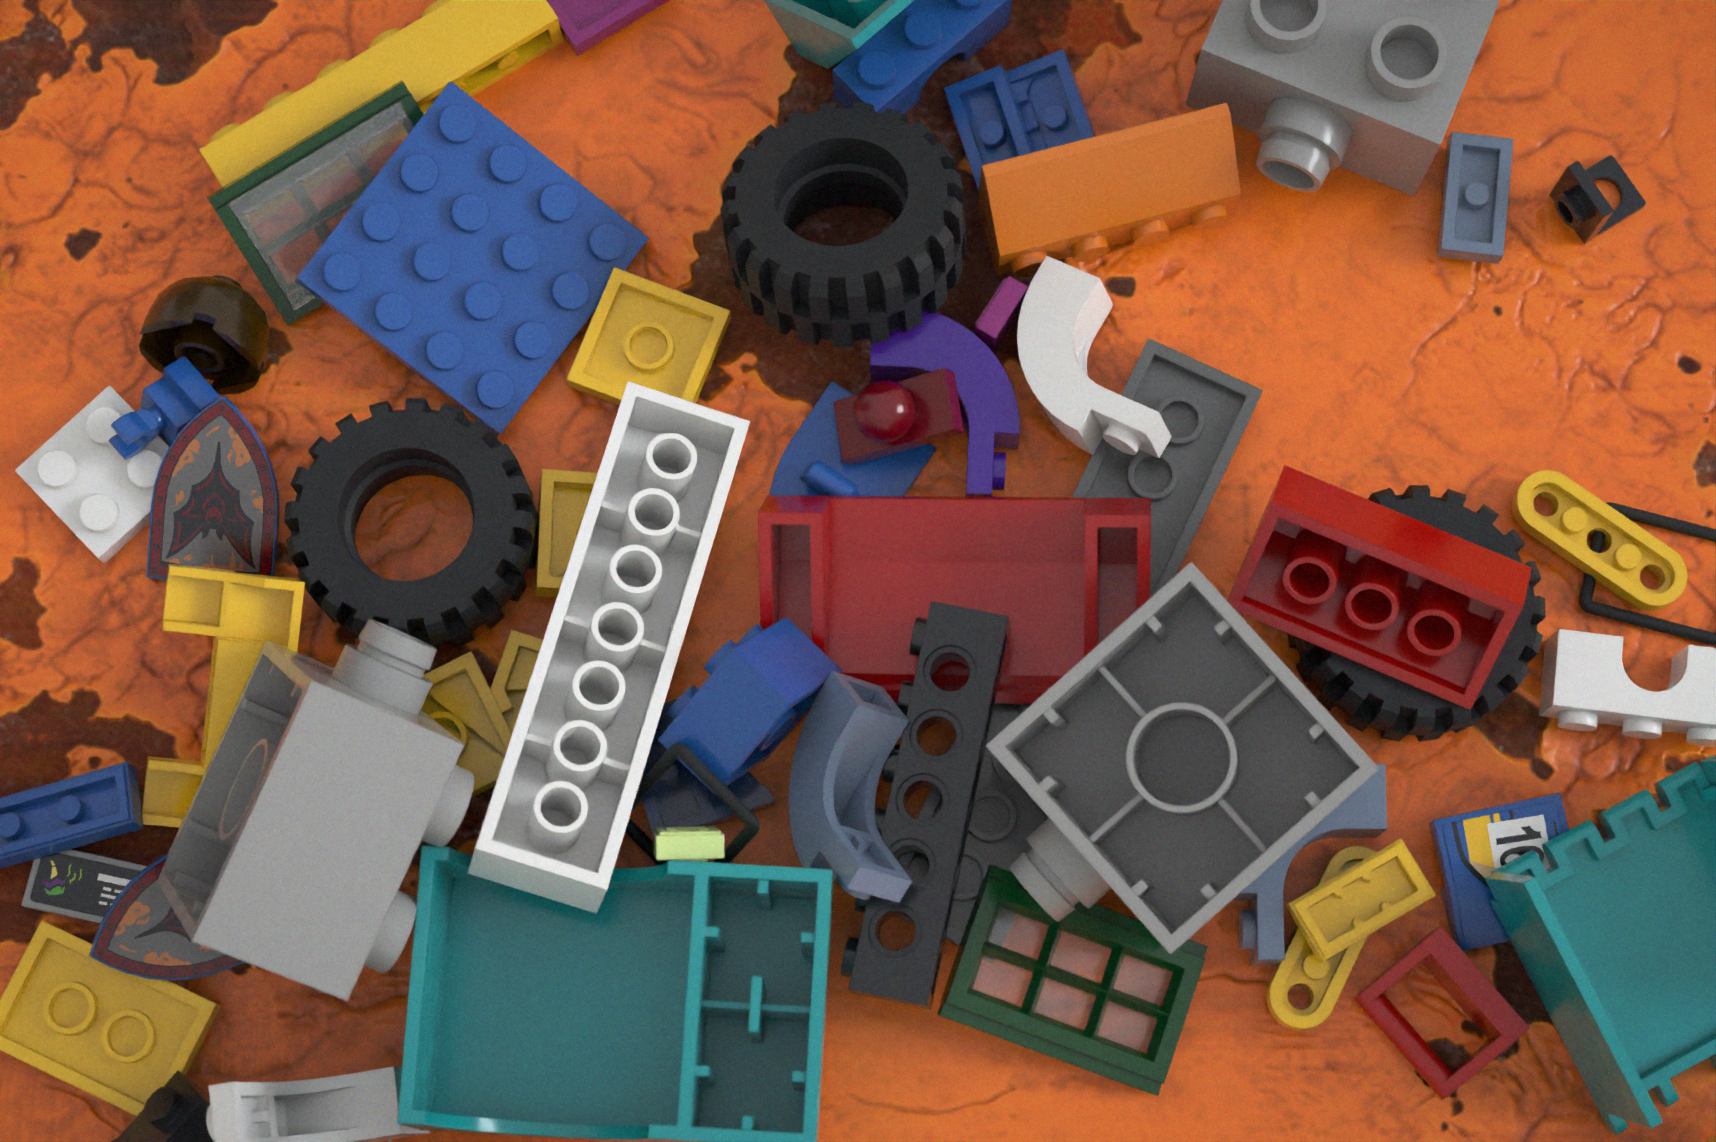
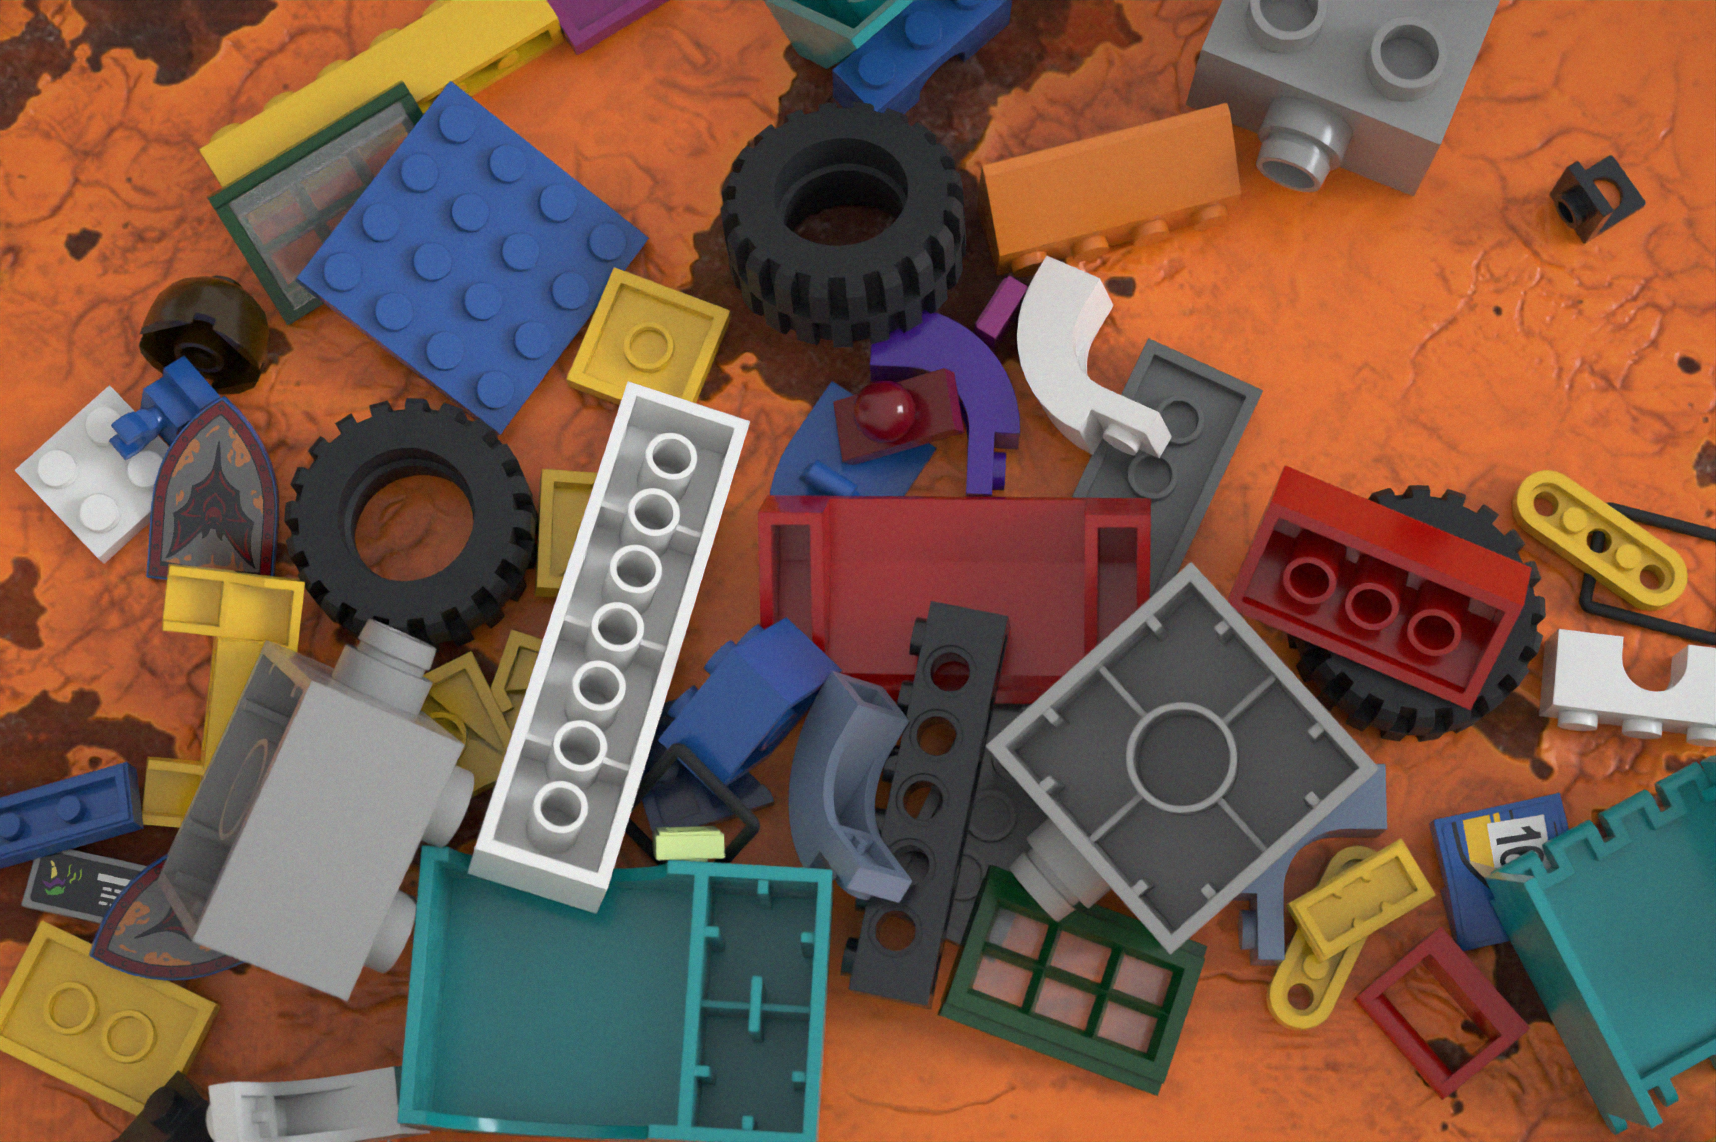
(1019, 110): blue slope -> none
(1475, 197): sand blue plate -> none

